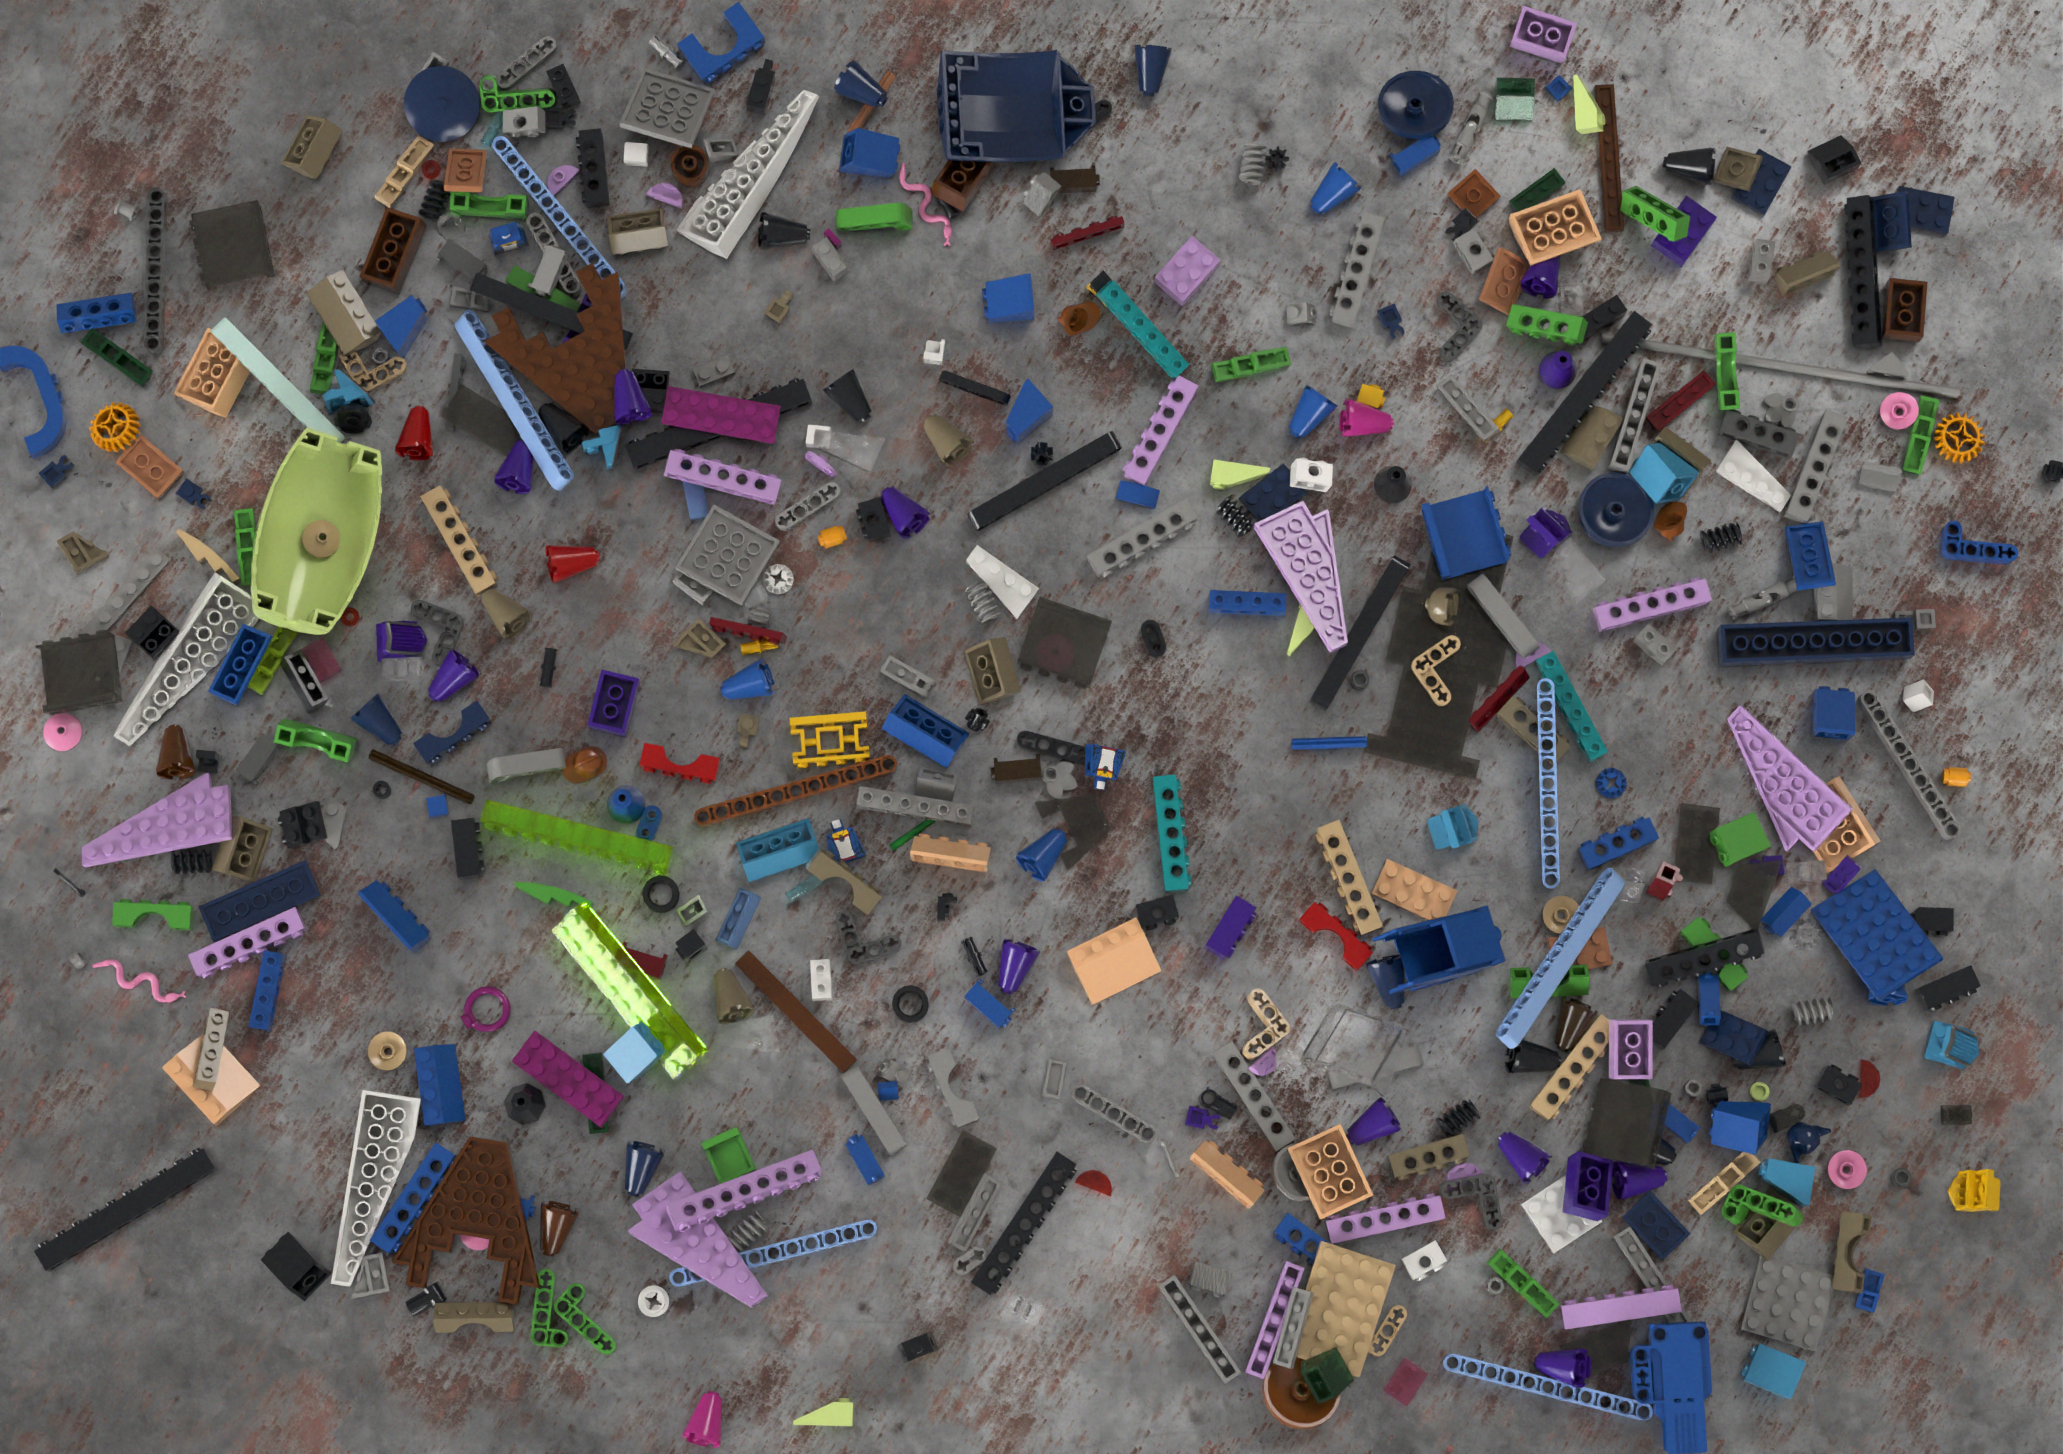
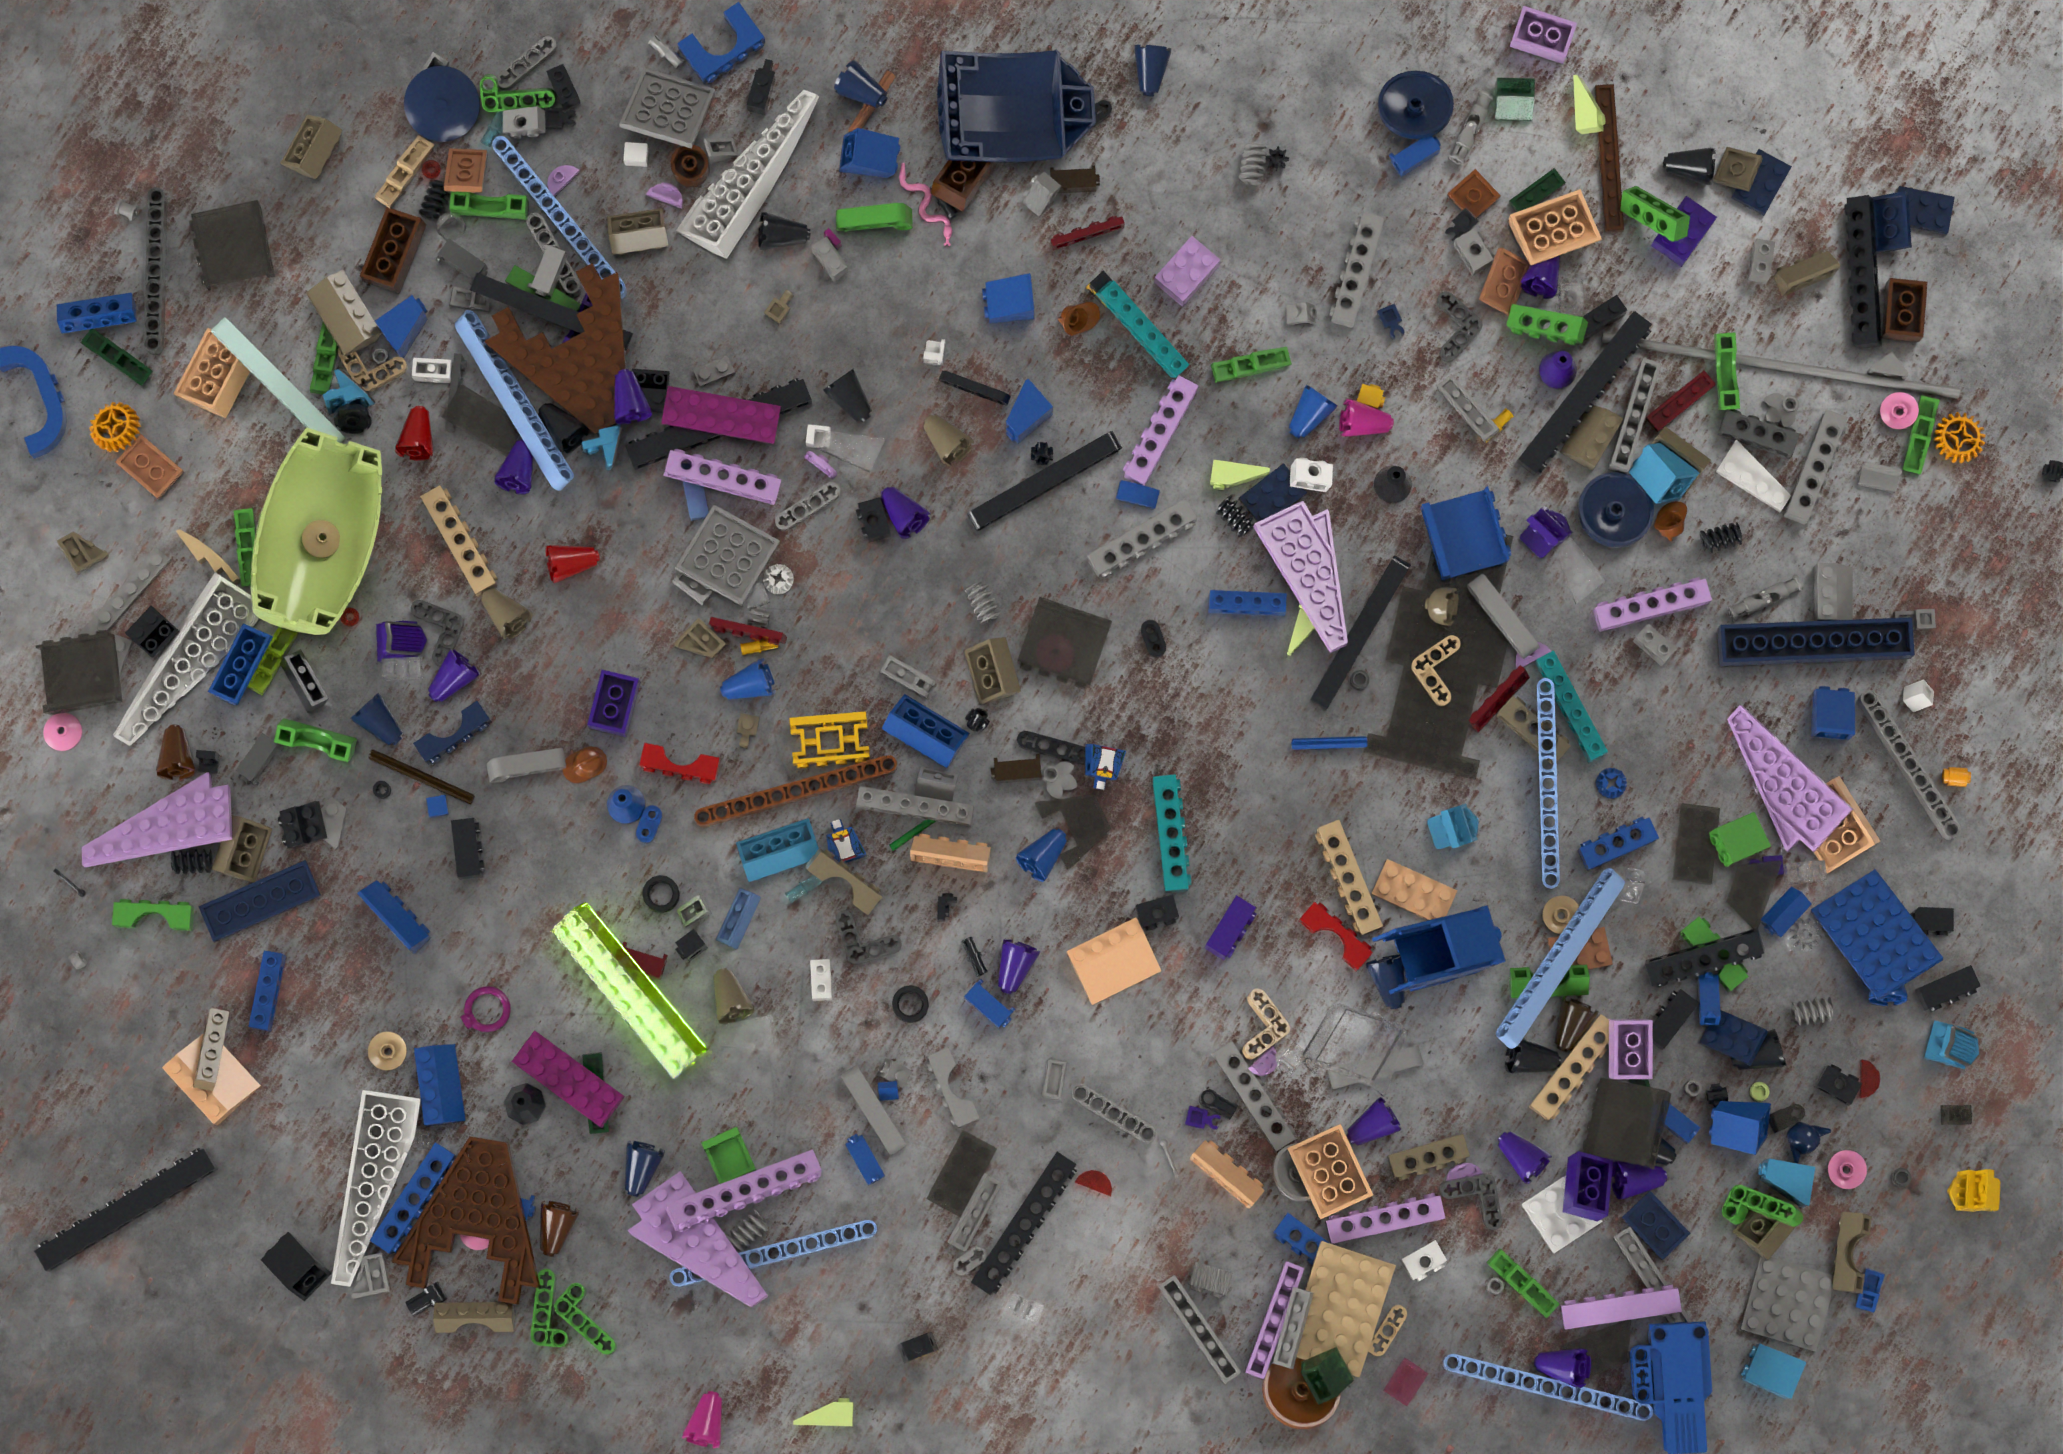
(54, 473): dark blue plate -> none
(171, 997): bright pink animal -> none
(191, 492): dark blue plate -> none
(200, 958): lavender brick -> none
(321, 659): clear pink plate -> none
(432, 370): none -> white brick
(507, 238): blue torso -> none
(548, 667): black pin -> none
(548, 893): bright green slope -> none
(577, 836): clear neon green brick -> none
(600, 196): black brick -> none
(635, 1053): slope -> none
(650, 1292): white gear -> none
(795, 1011): reddish brown tile -> none
(832, 536): light orange brick -> none
(1009, 586): white wing -> none
(1333, 189): blue cone -> none
(1458, 1117): black piece -> none
(1558, 88): blue tile -> none
(1664, 880): dark red brick -> none
(1723, 1181): tan slope -> none
(1810, 555): blue tile -> none
(1834, 159): black slope -> none
(1842, 875): dark purple plate -> none
(1978, 548): blue beam -> none

